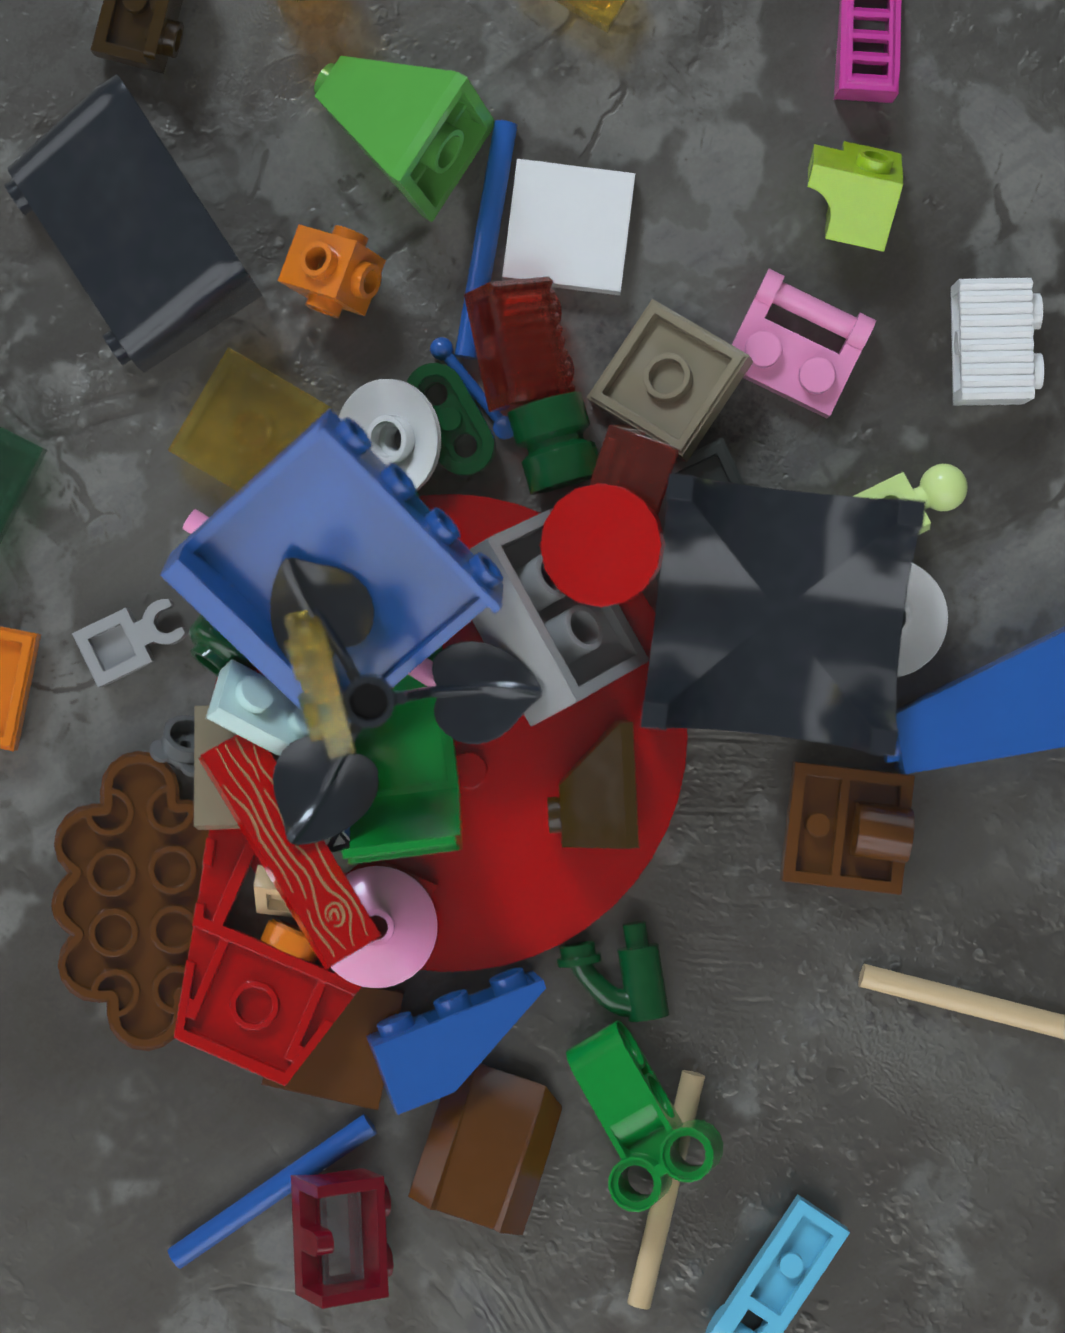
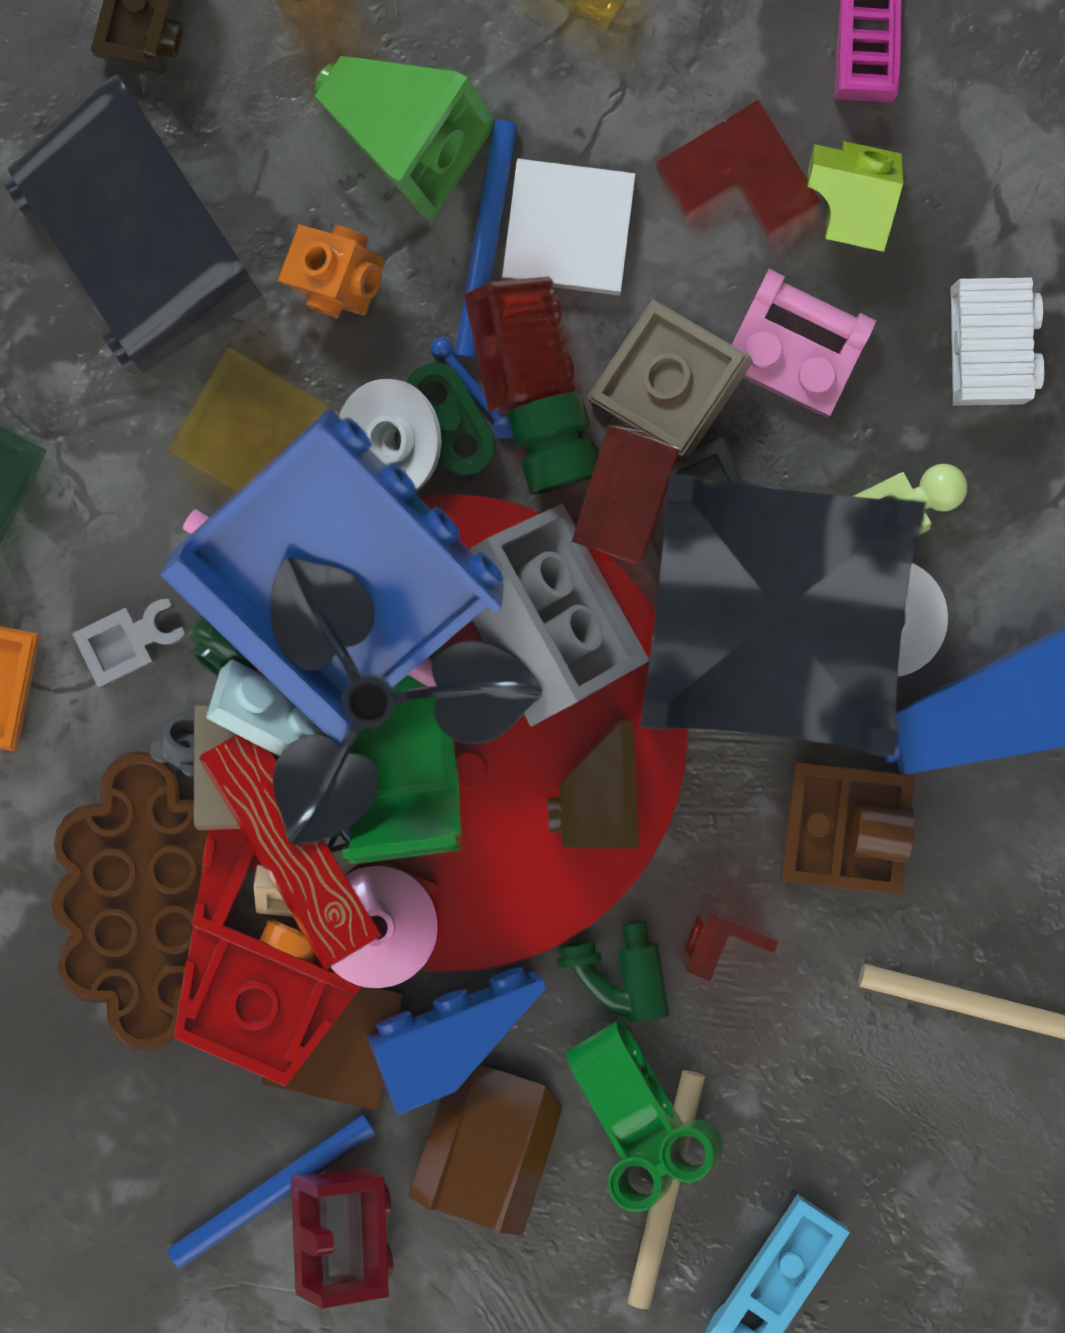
(321, 697): clear yellow plate -> none
(602, 545): red tile -> none
(709, 937): none -> clear red panel
(745, 155): none -> clear red plate

